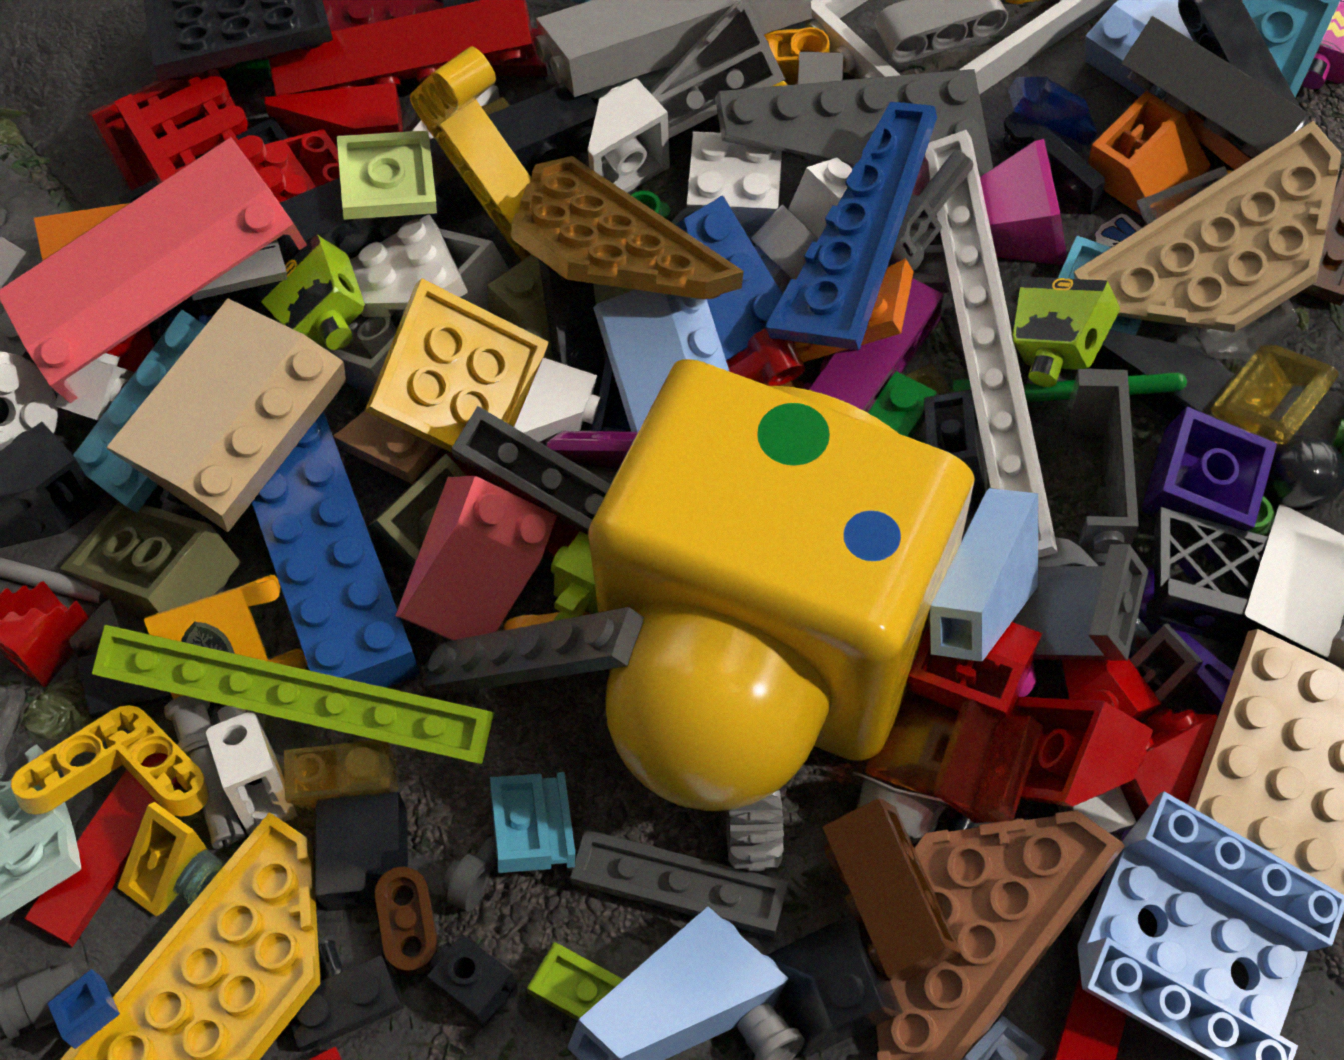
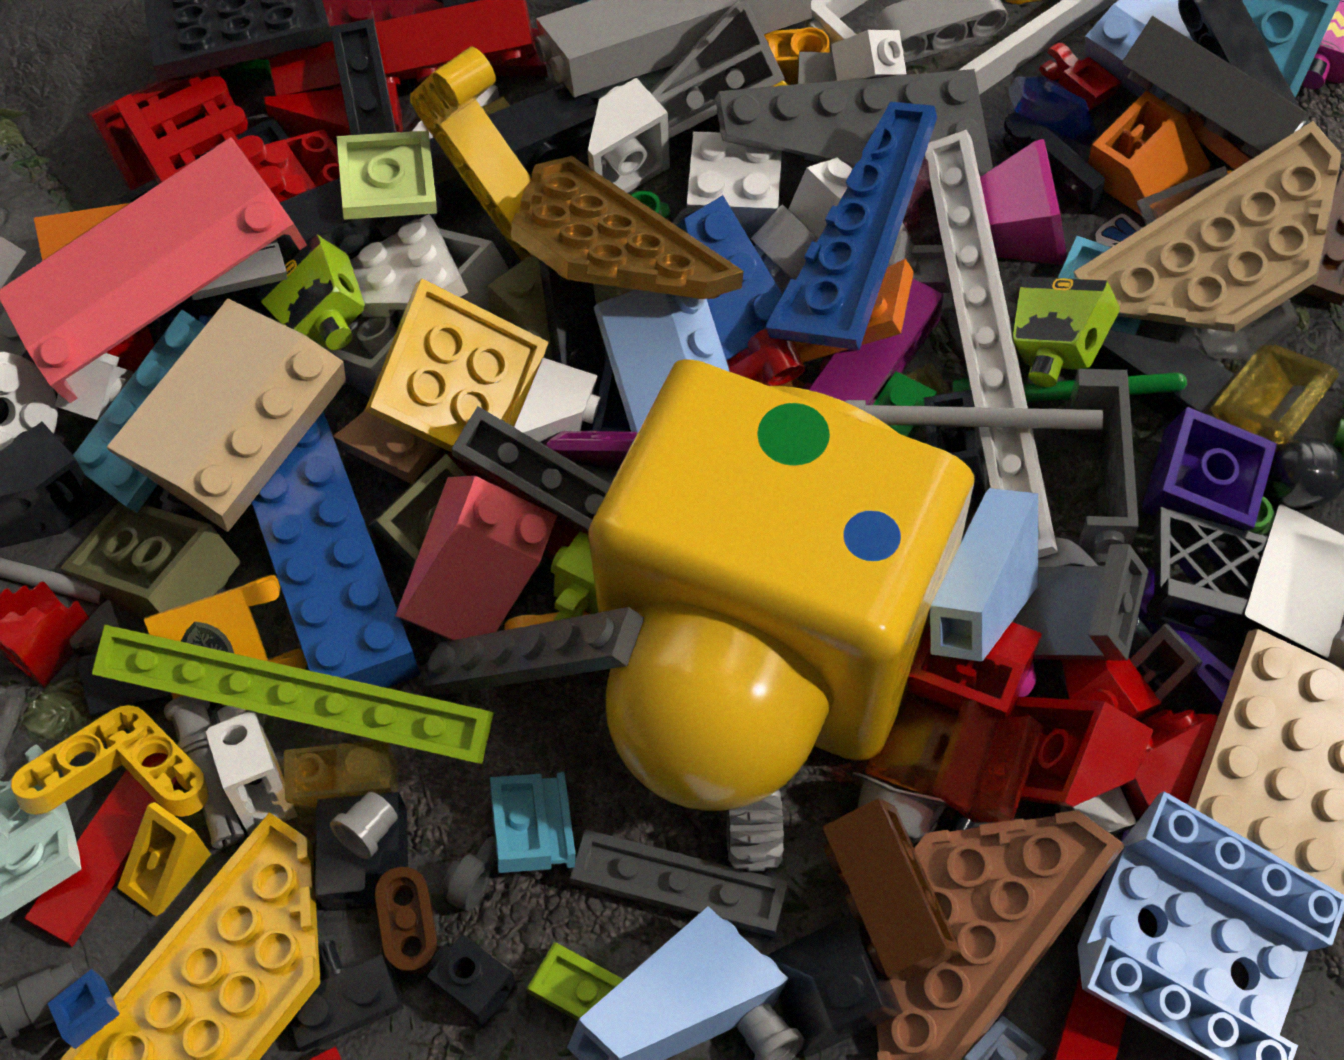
(197, 876): clear light blue tile -> none
(363, 78): none -> black plate
(364, 825): none -> light grey piece
(869, 55): none -> white brick
(920, 219): dark grey connector -> none
(984, 416): none -> light grey bar
(1080, 77): none -> red plate

